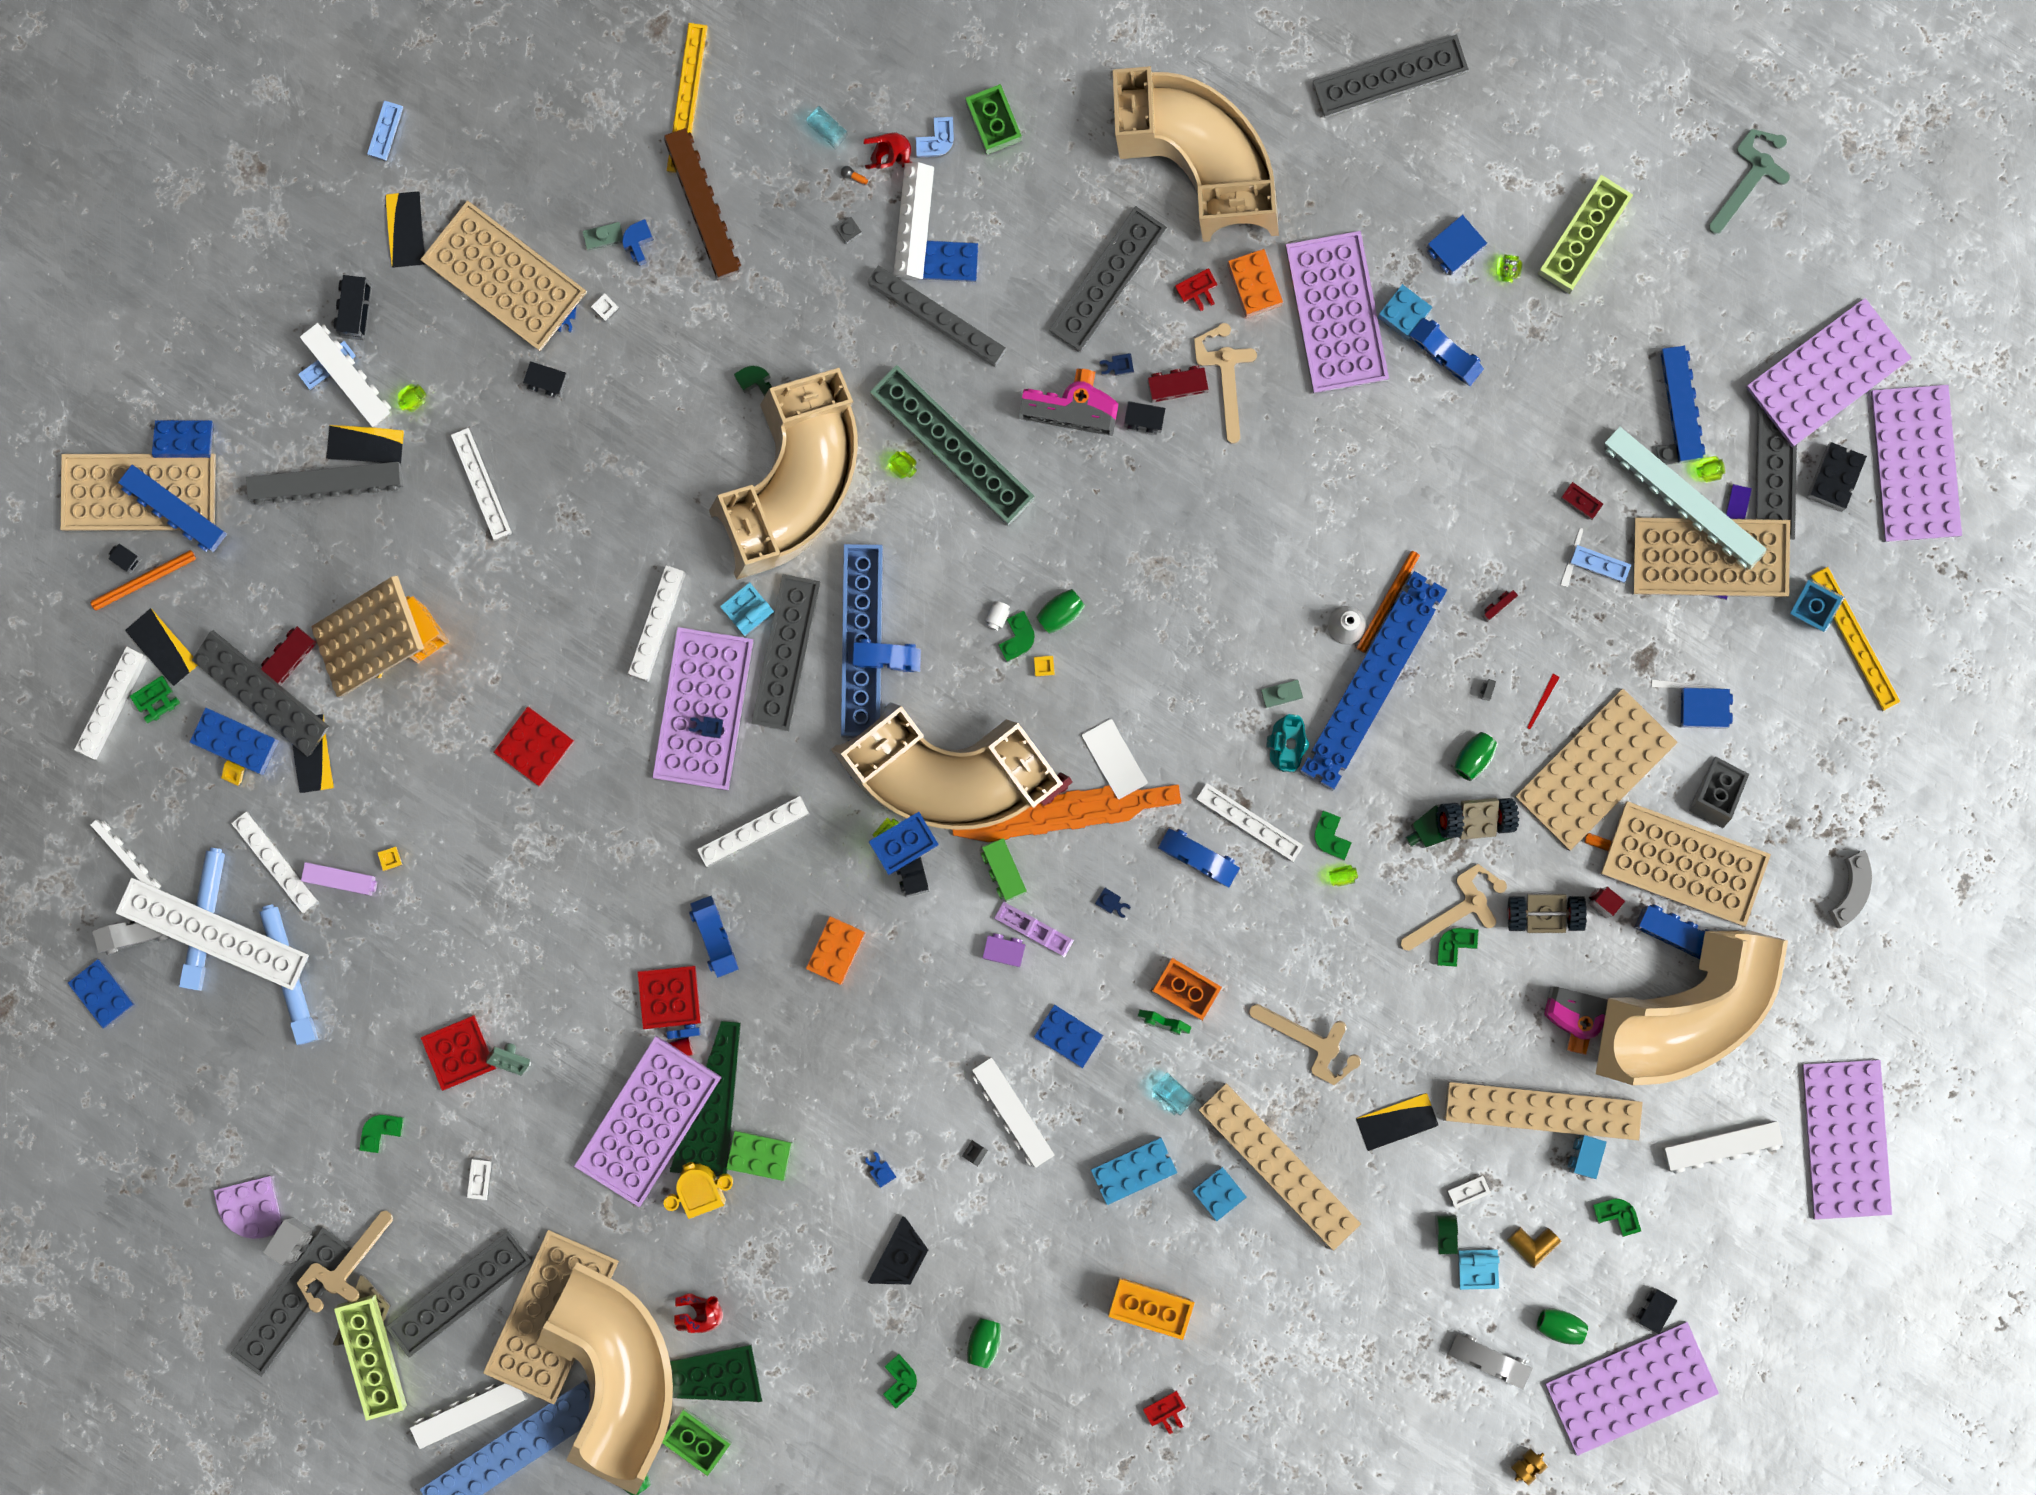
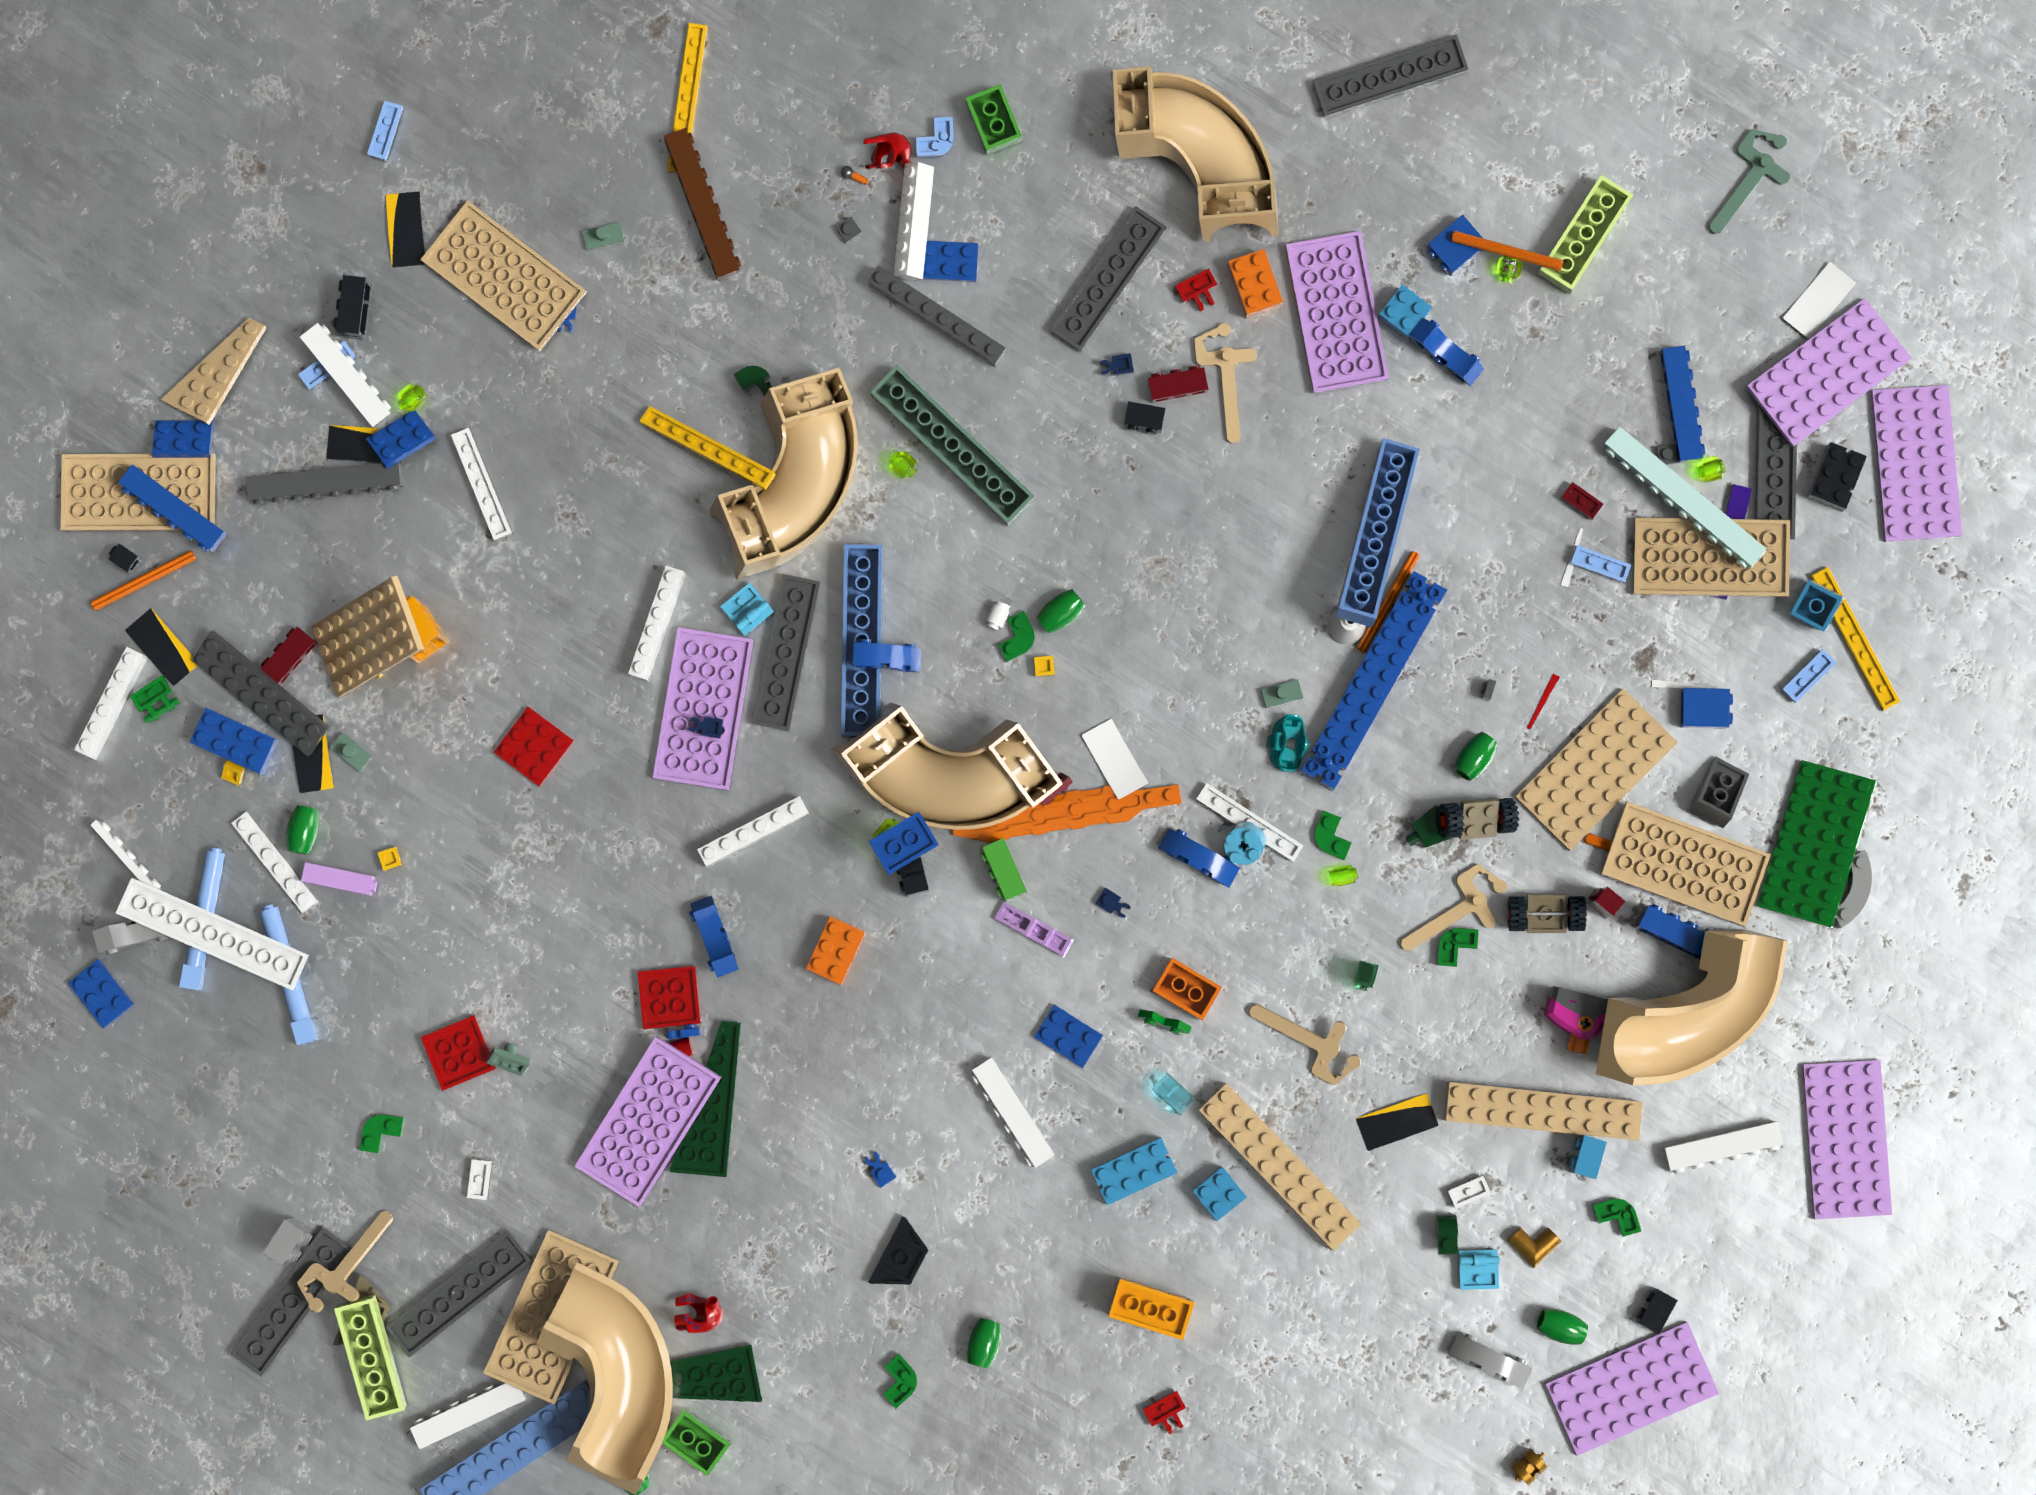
(210, 381): none -> tan wing
(250, 1208): lavender plate -> none
(302, 830): none -> green piece
(351, 752): none -> sand green tile
(400, 439): none -> blue plate
(545, 379): black brick -> none
(604, 307): white plate -> none
(634, 237): blue brick -> none
(698, 1190): yellow piece -> none
(707, 448): none -> yellow plate
(759, 1155): bright green brick -> none
(826, 127): clear light blue brick -> none
(974, 1153): dark grey plate -> none
(1003, 950): medium lavender brick -> none
(1093, 414): piece -> none
(1250, 835): none -> medium azure brick
(1364, 975): none -> clear green brick
(1377, 532): none -> medium blue brick
(1493, 609): dark red plate -> none
(1506, 250): none -> orange axle
(1809, 676): none -> light blue plate
(1817, 844): none -> green plate
(1819, 300): none -> white sticker

